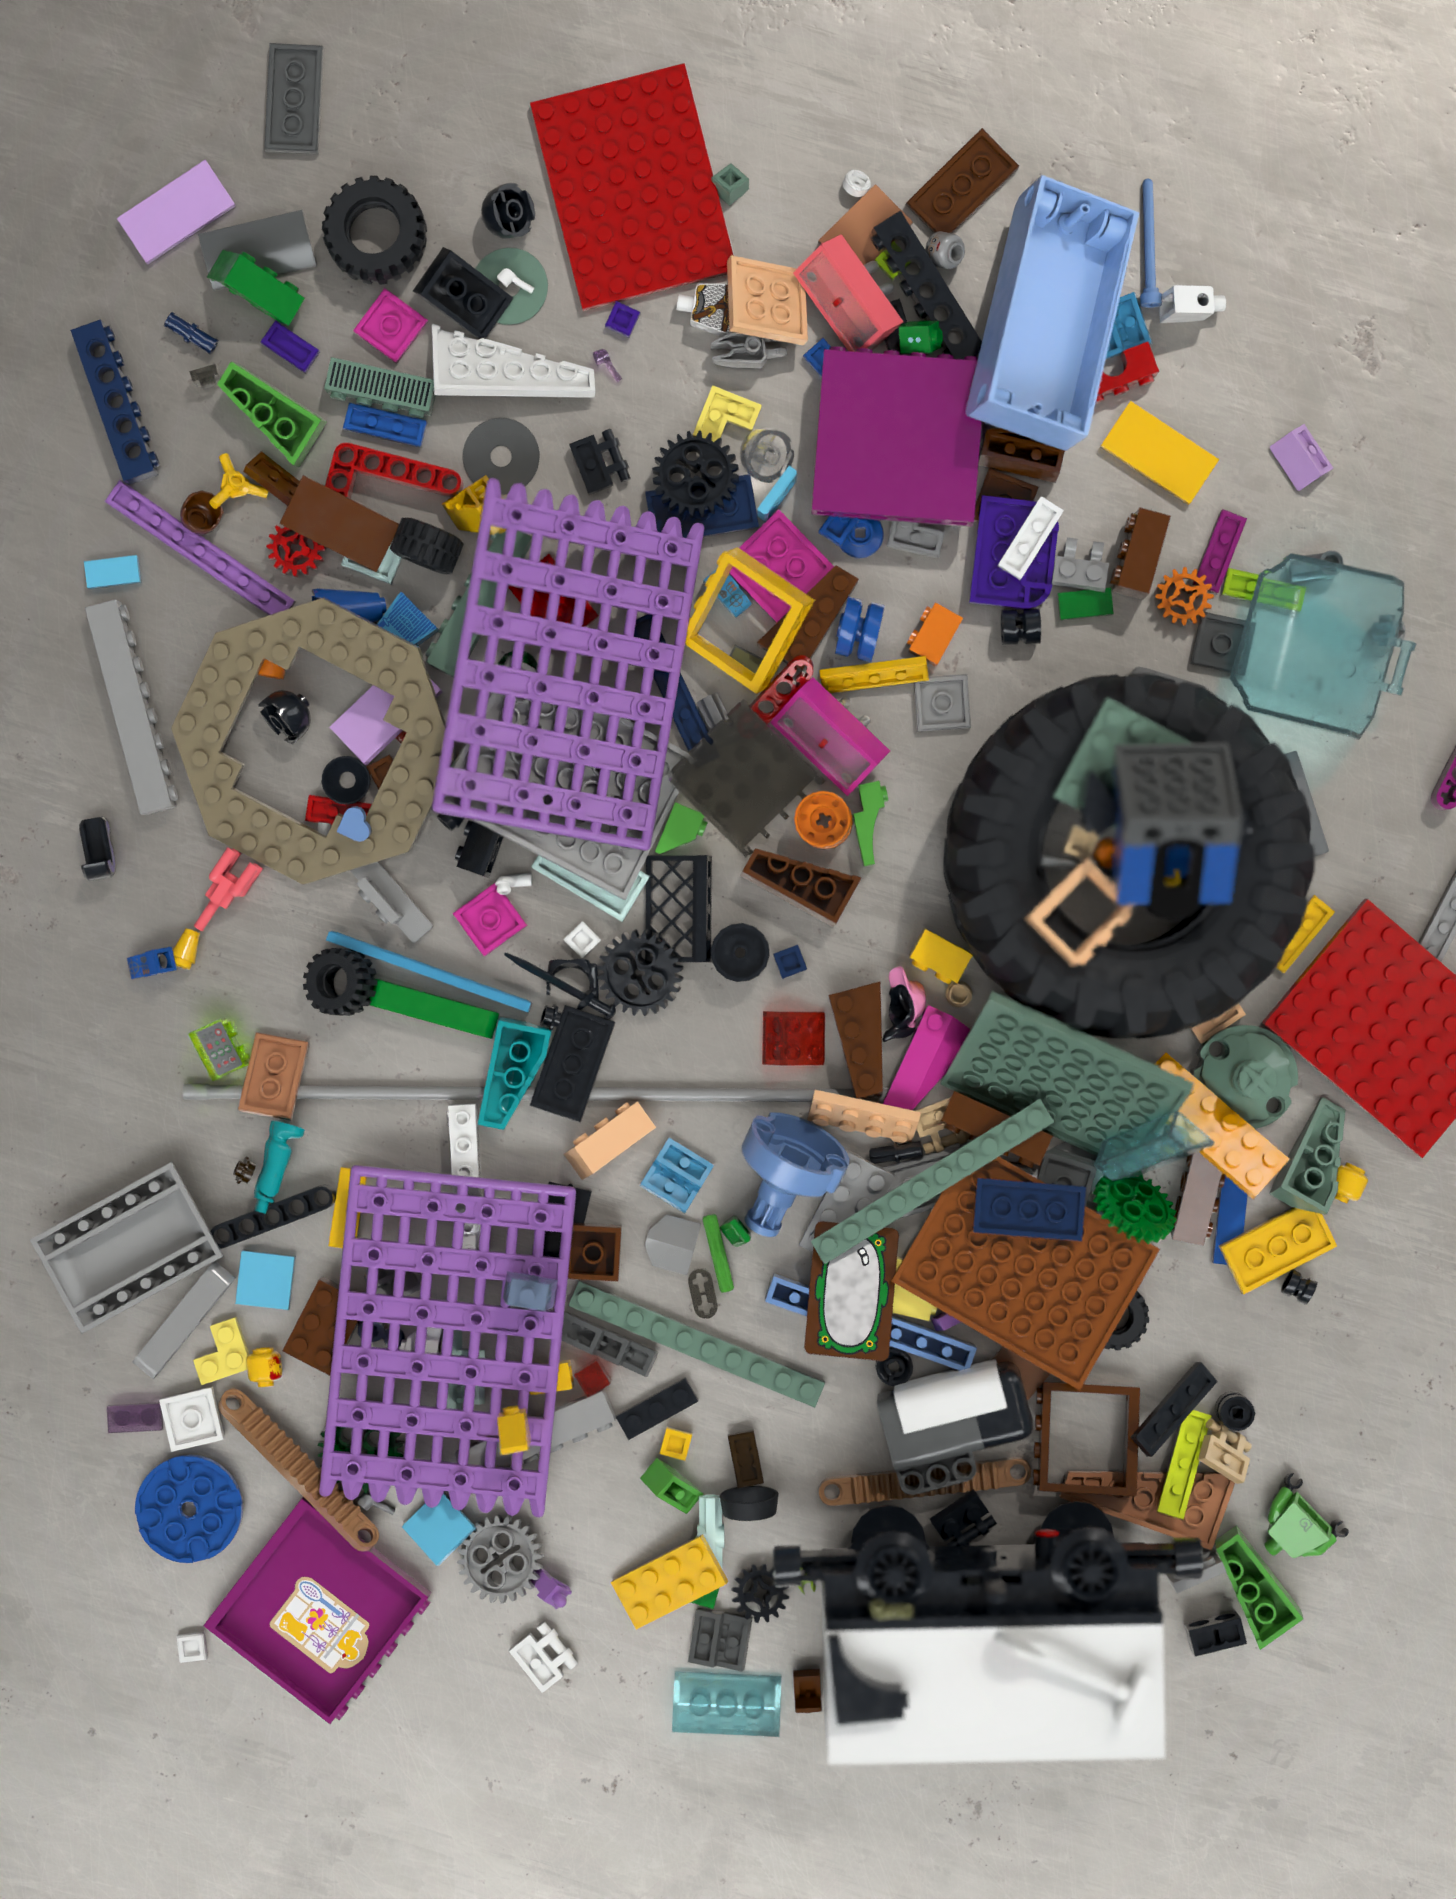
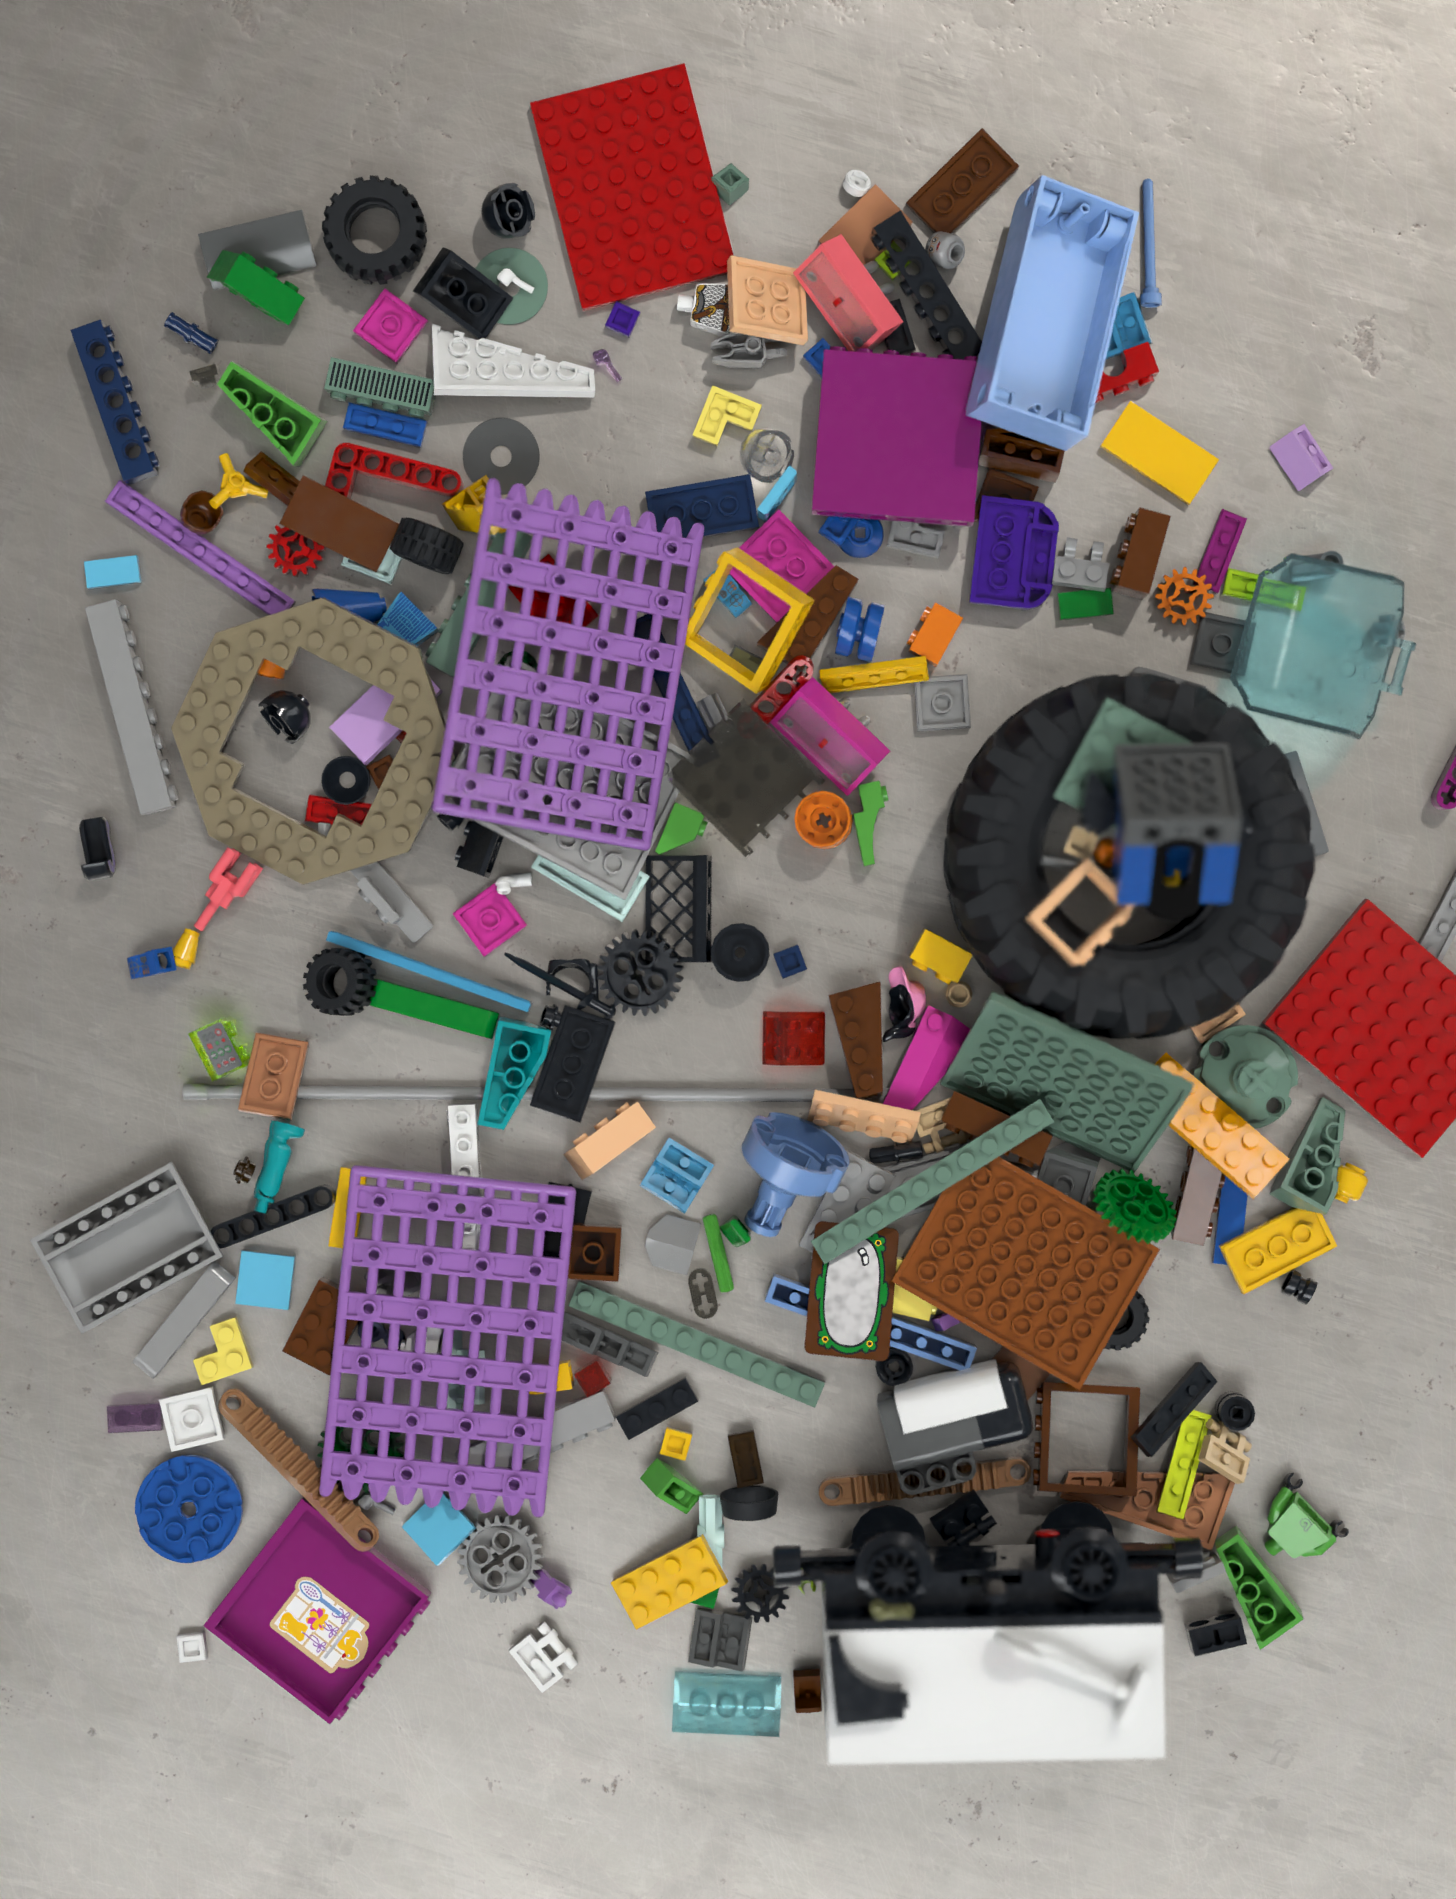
(176, 212): lavender tile -> none
(264, 1366): yellow head -> none
(290, 347): dark purple tile -> none
(294, 98): dark grey tile -> none
(354, 824): medium blue tile -> none
(513, 1430): yellow slope -> none
(529, 1291): sand blue torso -> none
(582, 939): white tile -> none
(592, 465): black plate -> none
(710, 456): black gear -> none
(806, 886): reddish brown wedge -> none
(920, 336): green brick -> none
(1029, 1209): dark blue plate -> none
(1030, 538): white plate -> none
(1030, 627): black wheel -> none
(1150, 1146): clear light blue slope -> none
(1190, 304): white torso -> none
(1315, 918): yellow tile -> none

